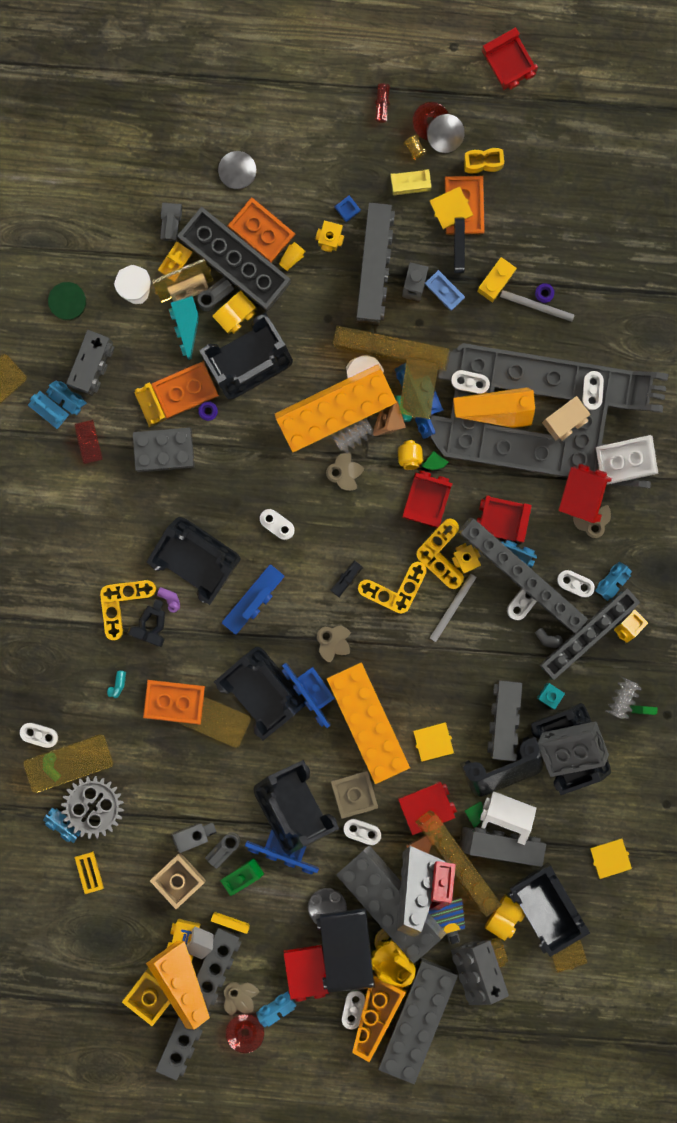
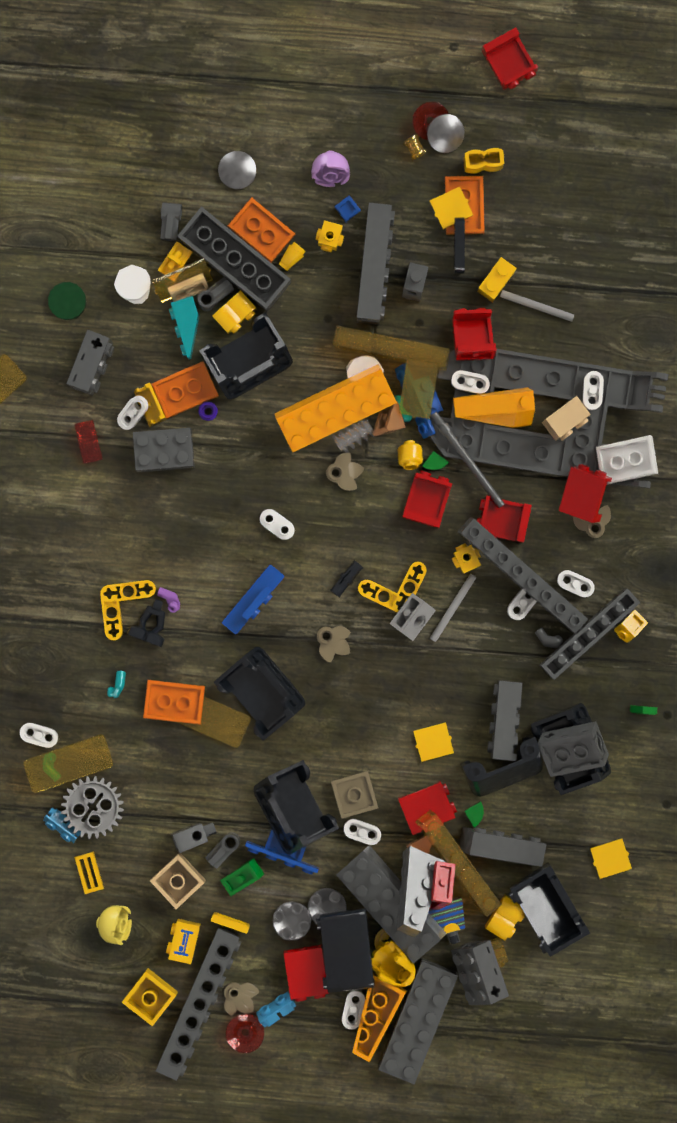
(48, 409): dark azure hinge -> none
(73, 401): dark azure hinge -> none
(114, 924): none -> light yellow cylinder
(133, 411): none -> white plate
(179, 983): light orange wedge -> none
(194, 558): black windscreen -> none
(201, 943): light grey panel -> none
(291, 920): none -> flat silver dish
(313, 689): blue bracket -> none
(330, 169): none -> lavender cylinder
(368, 723): light orange brick -> none
(382, 102): clear red axle -> none
(411, 182): light yellow hinge -> none
(412, 616): none -> light grey brick
(434, 551): yellow beam -> none
(444, 290): medium blue plate -> none
(445, 429): none -> dark grey bar
(473, 334): none -> red panel
(509, 814): white panel -> none
(525, 554): dark azure hinge -> none
(546, 287): dark purple plate -> none
(550, 696): teal brick -> none
(570, 957): clear yellow piece -> none
(607, 587): dark azure hinge -> none
(624, 699): clear piece -> none

